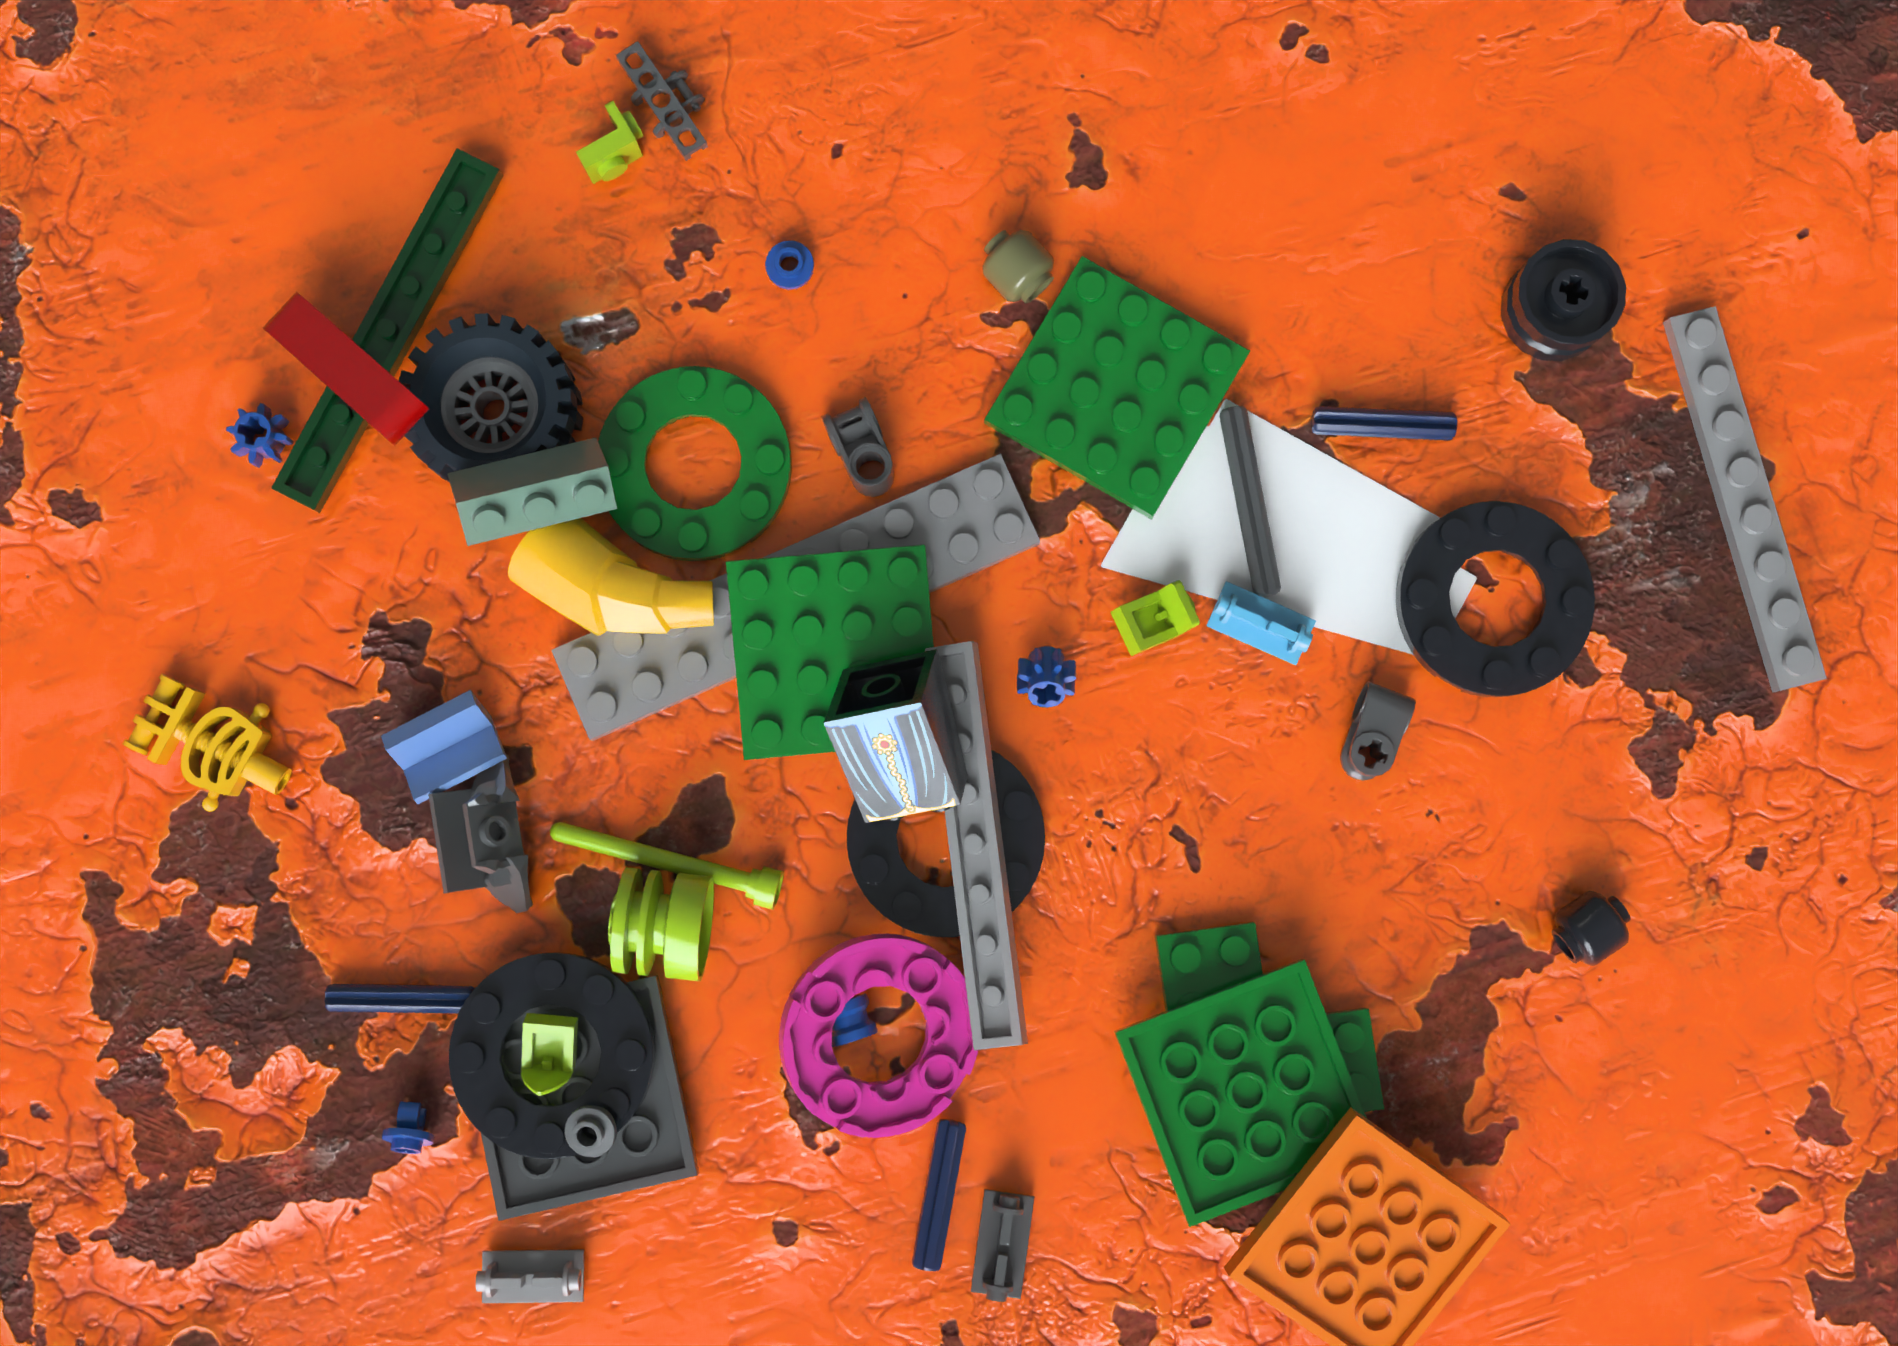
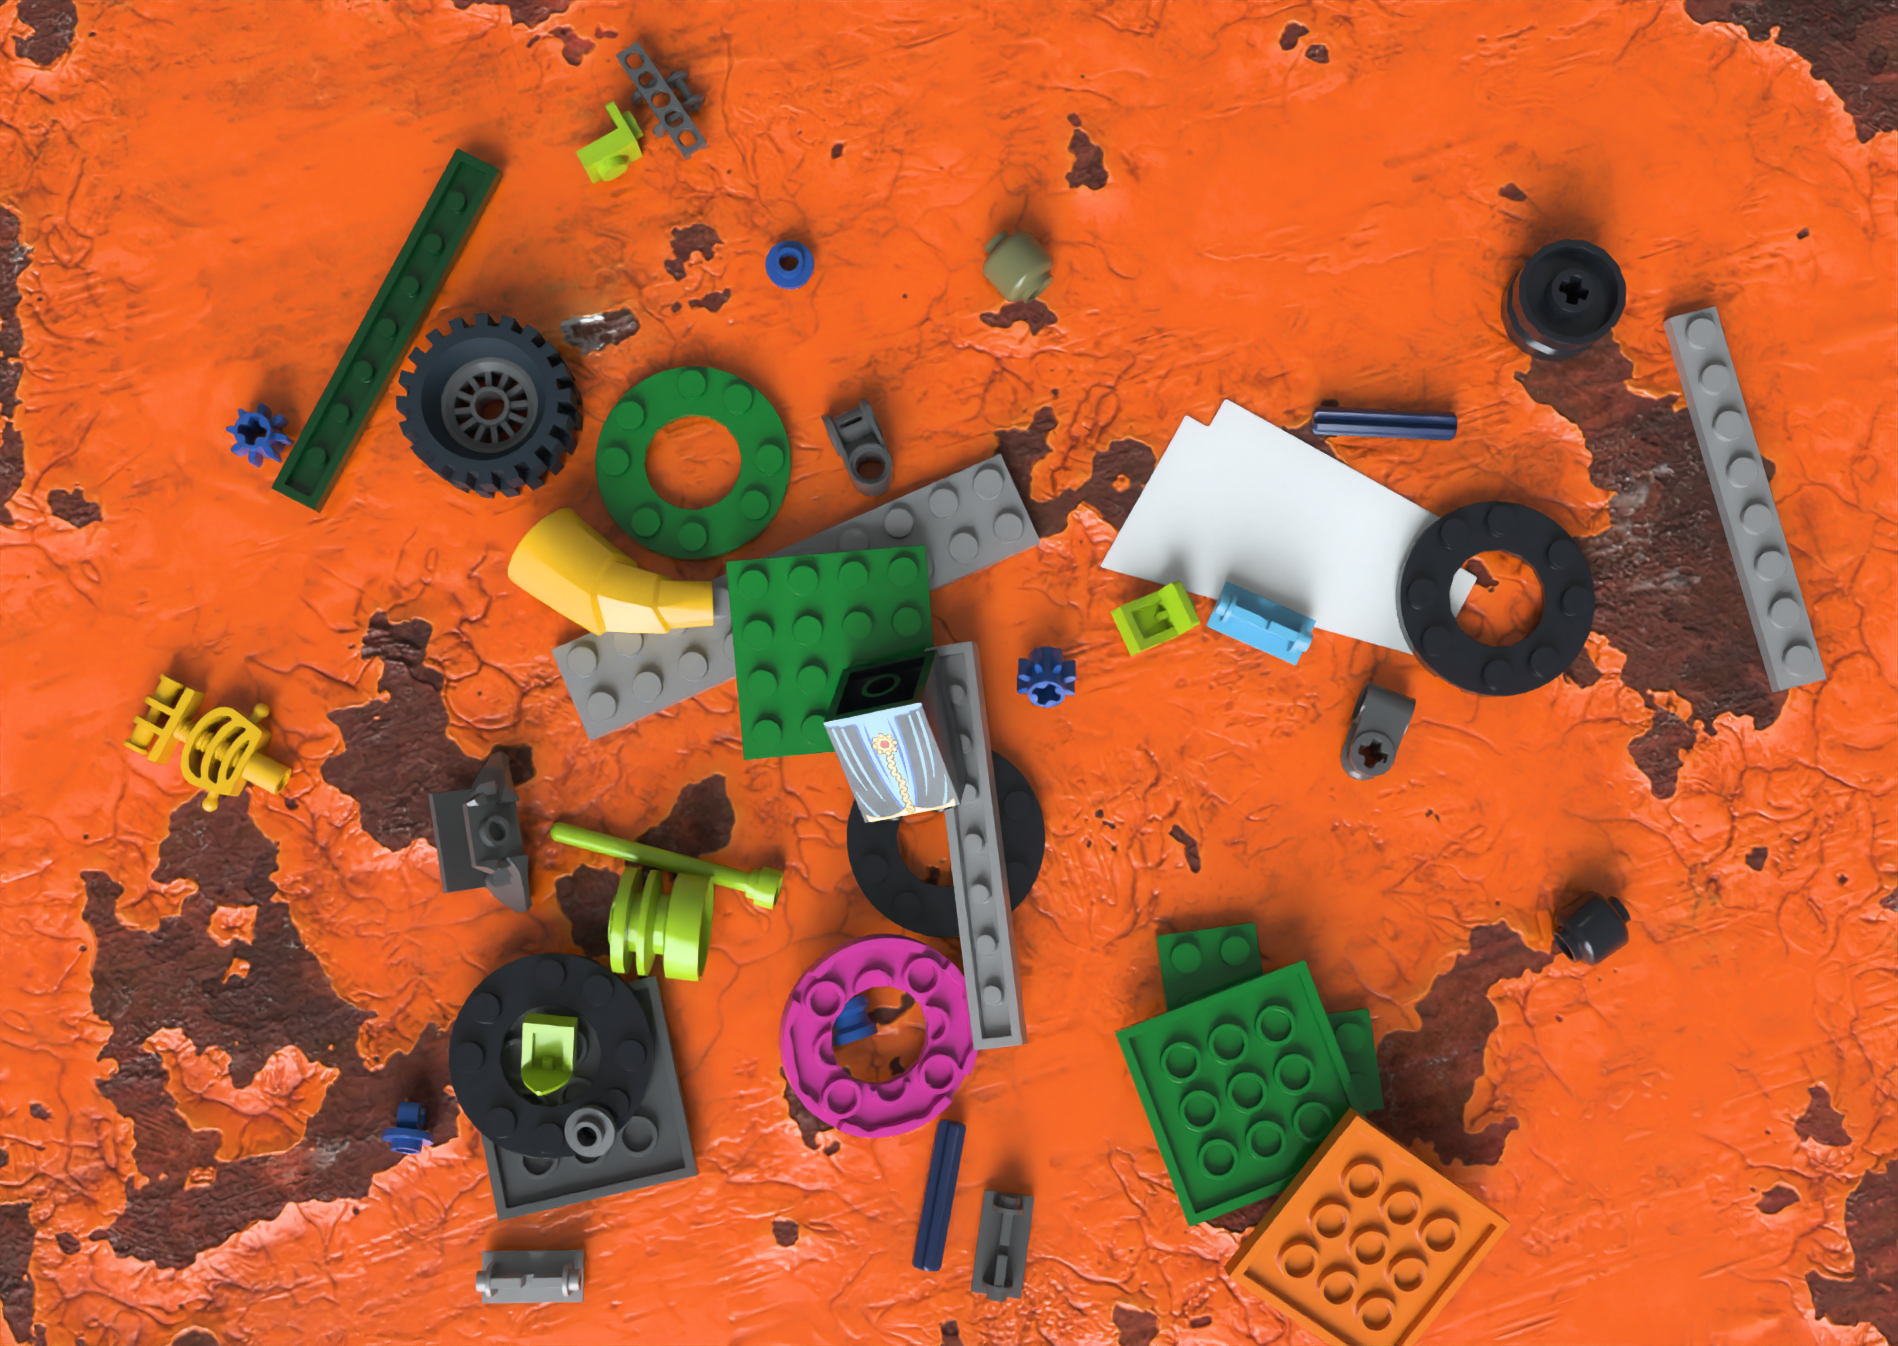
(346, 368): red beam -> none
(396, 998): dark blue axle -> none
(445, 746): medium blue panel -> none
(532, 491): sand green brick -> none
(1116, 387): green plate -> none
(1250, 501): dark grey axle -> none

